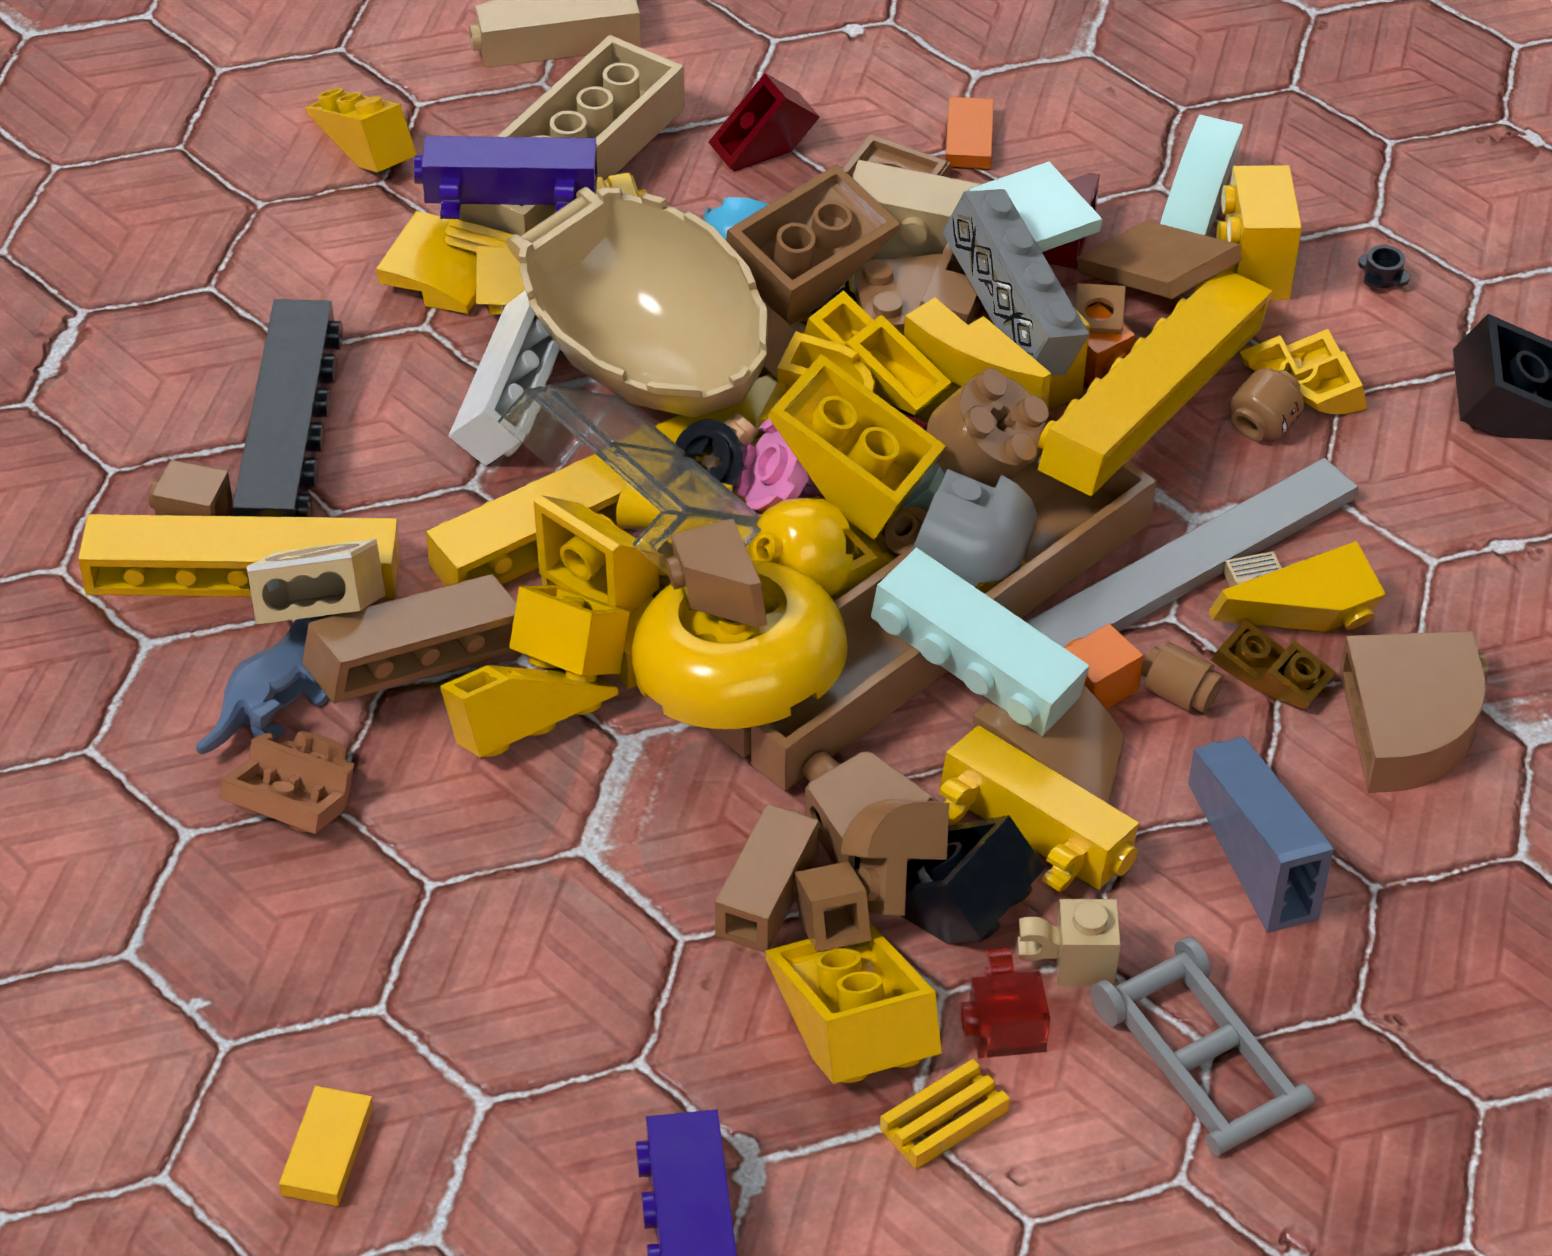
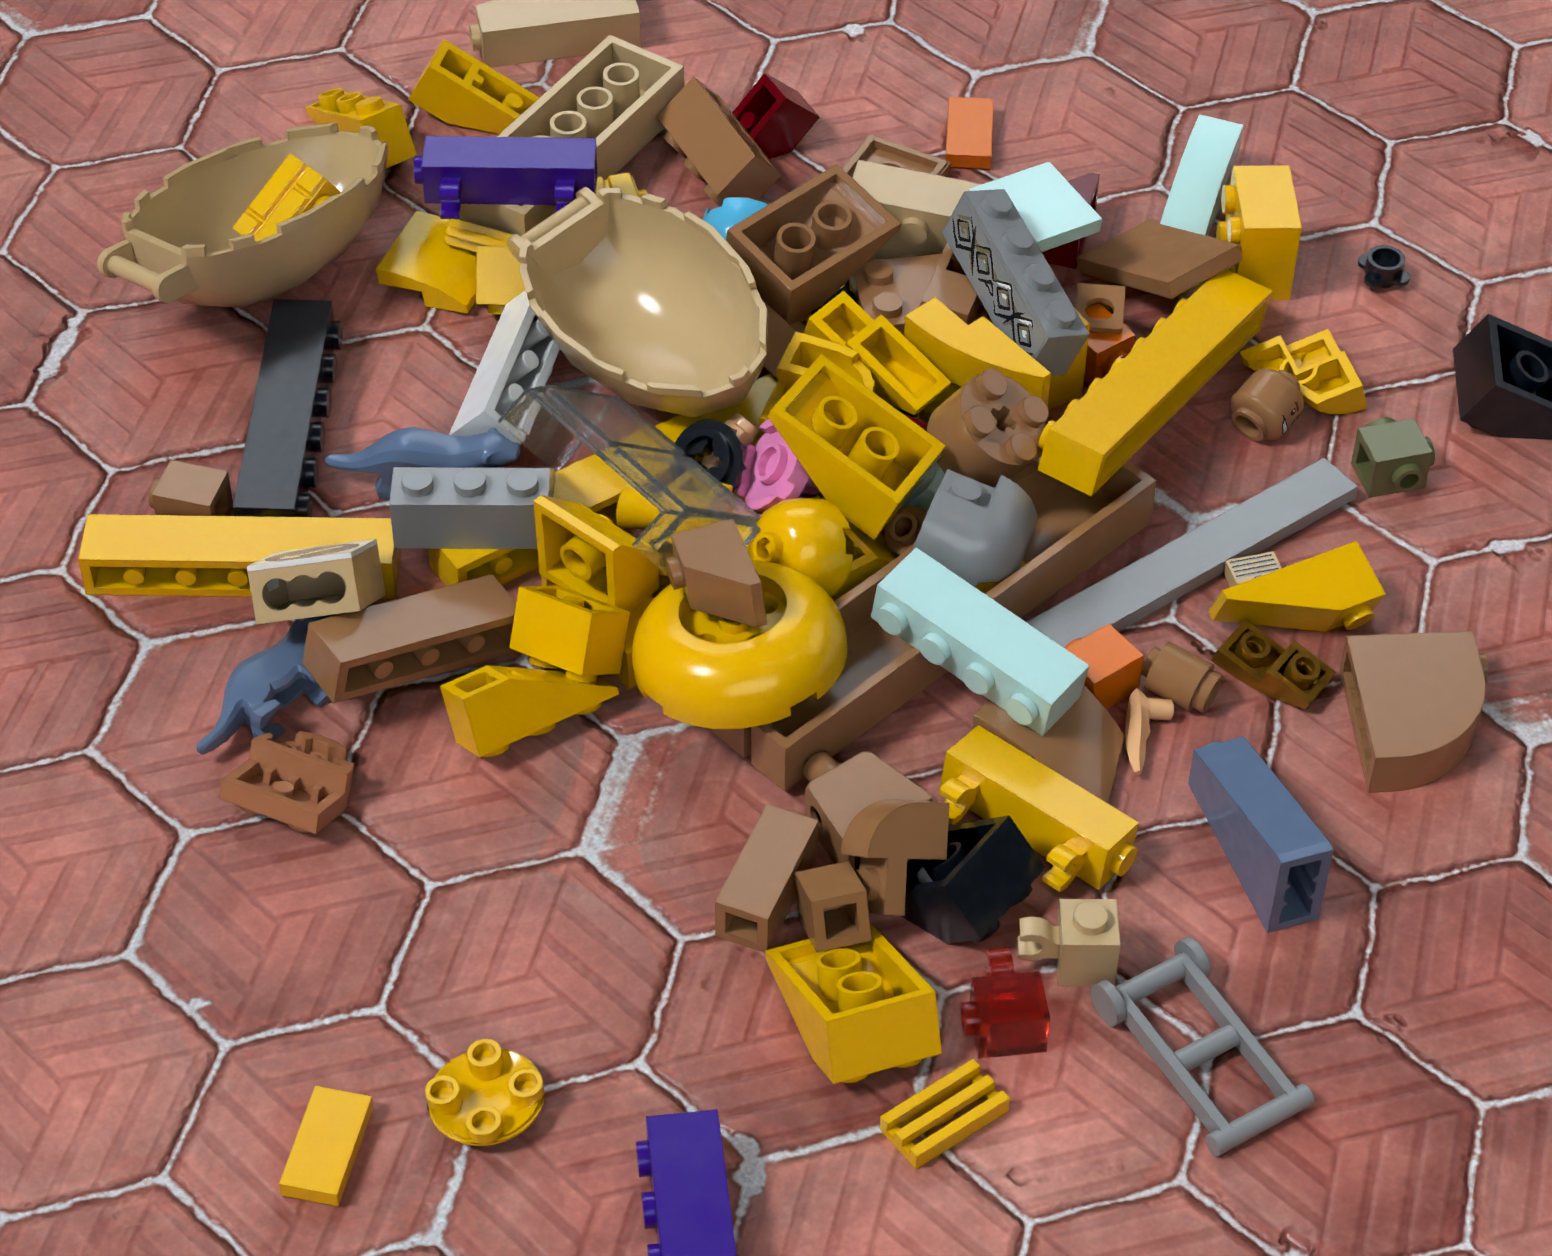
(184, 236): none -> tan windscreen
(287, 194): none -> yellow brick
(426, 449): none -> sand blue animal
(466, 507): none -> light grey slope
(469, 92): none -> yellow slope
(485, 1095): none -> yellow dish
(716, 145): none -> medium nougat brick
(1137, 724): none -> light nougat bar
(1392, 456): none -> olive brick

